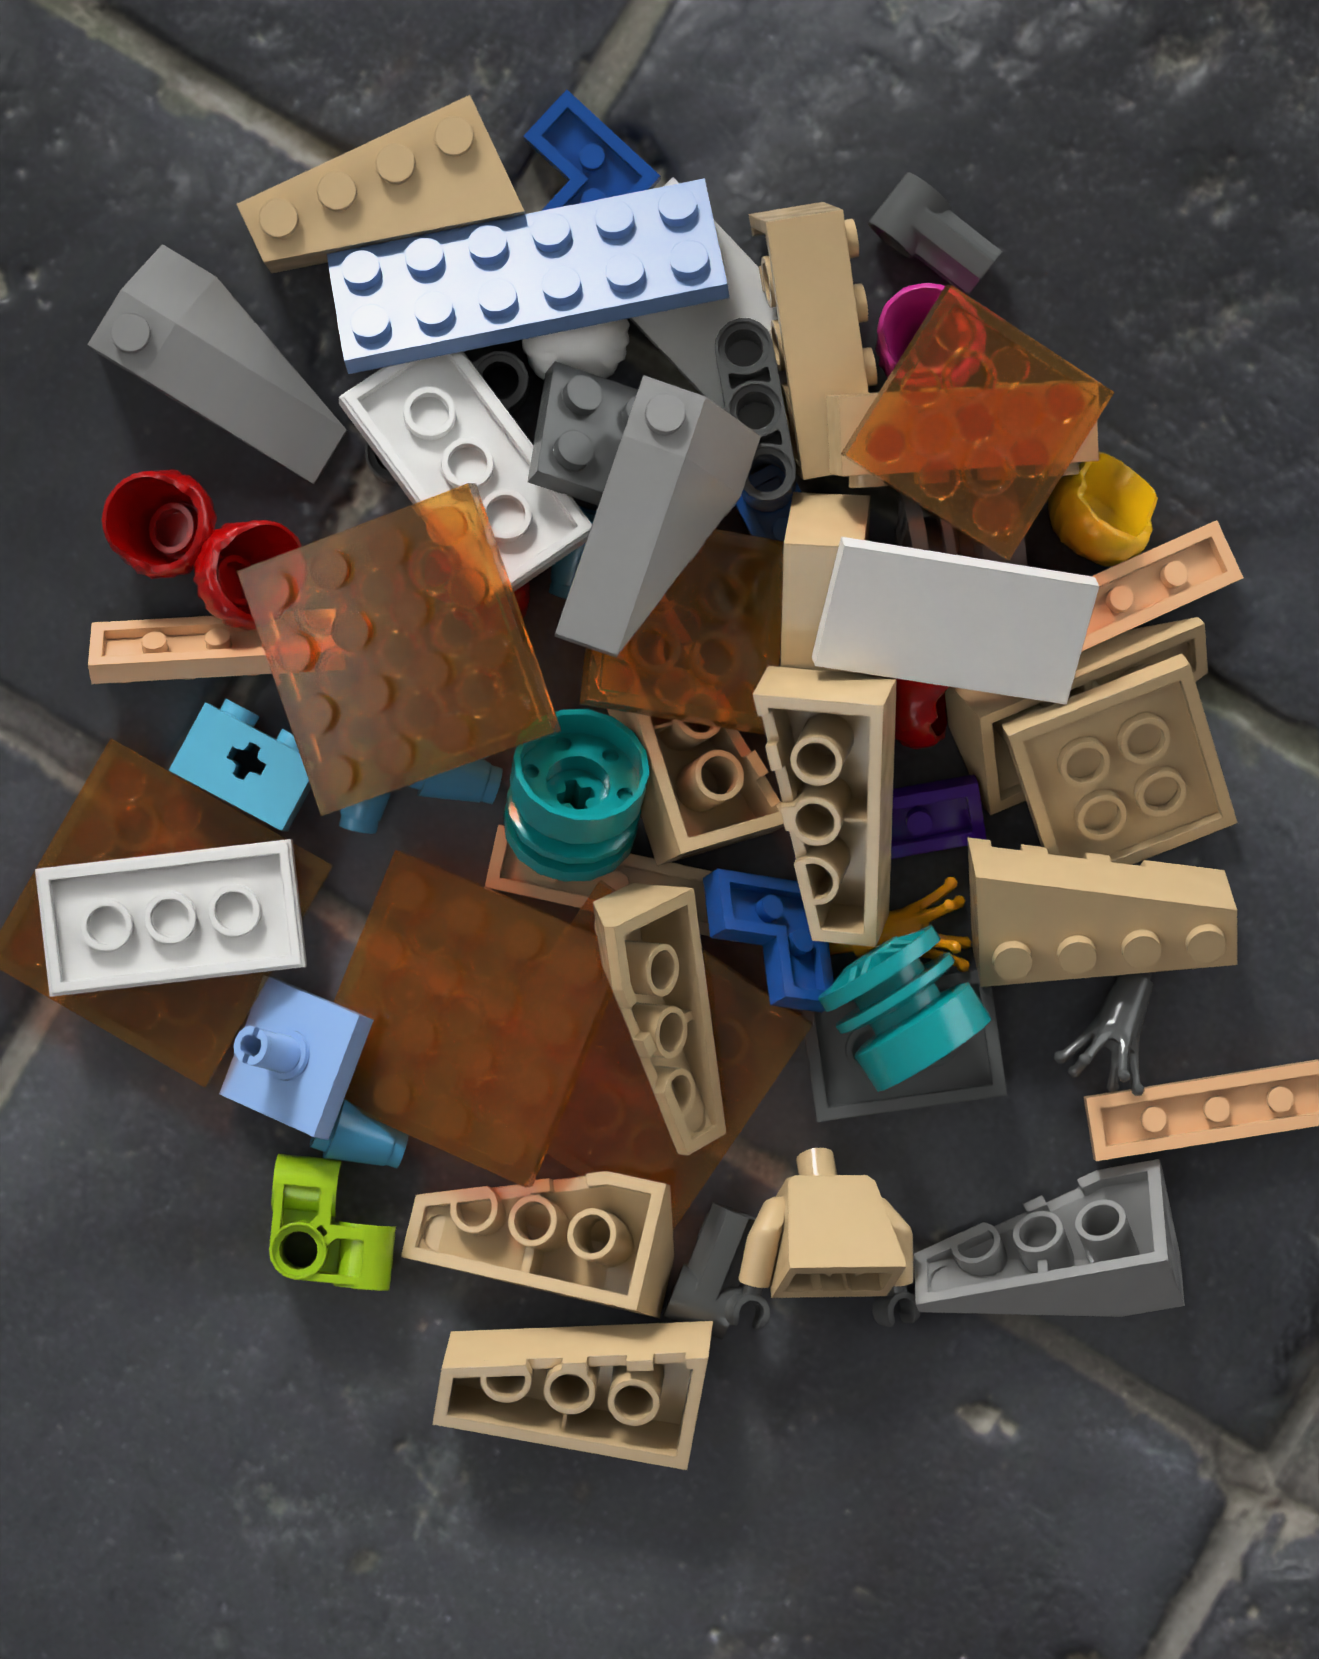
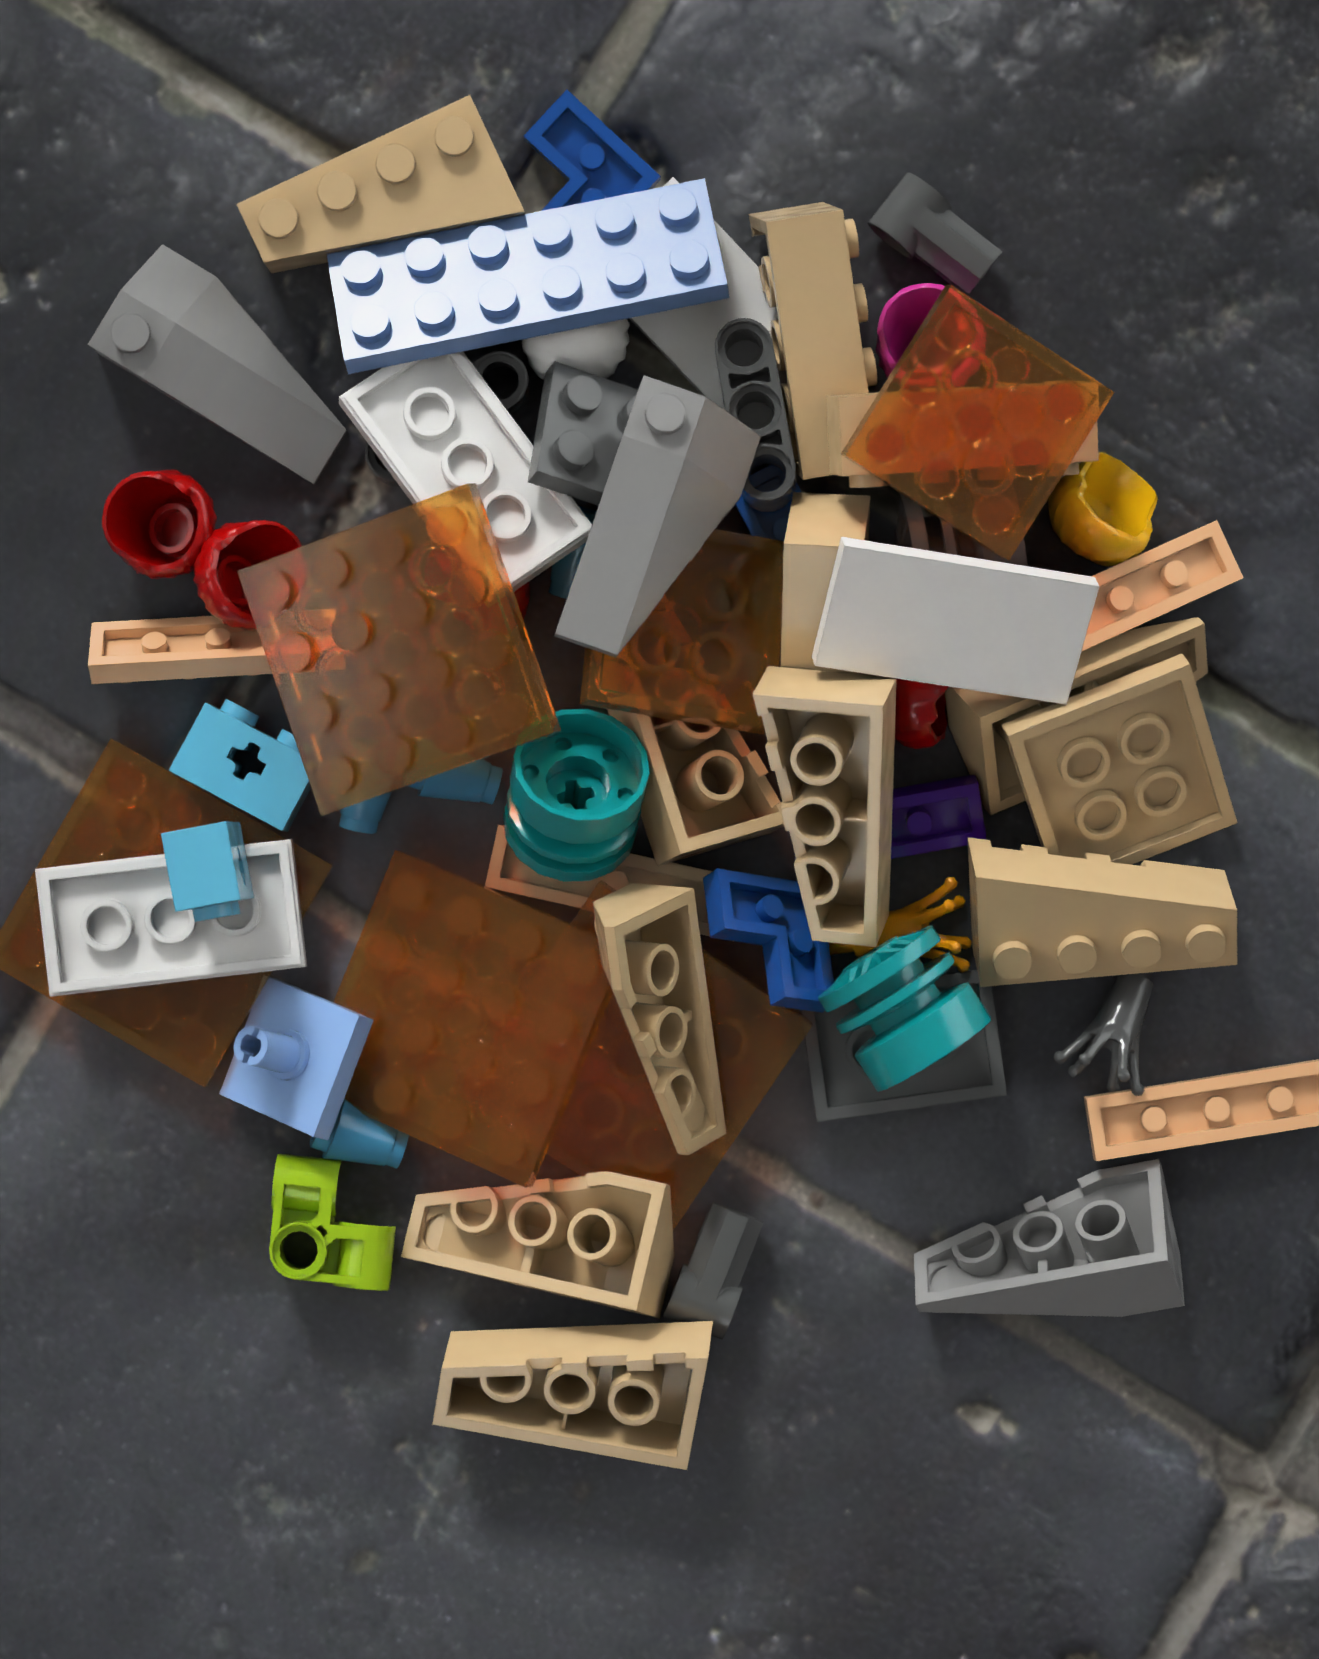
(208, 869): none -> medium azure brick
(827, 1240): tan torso -> none

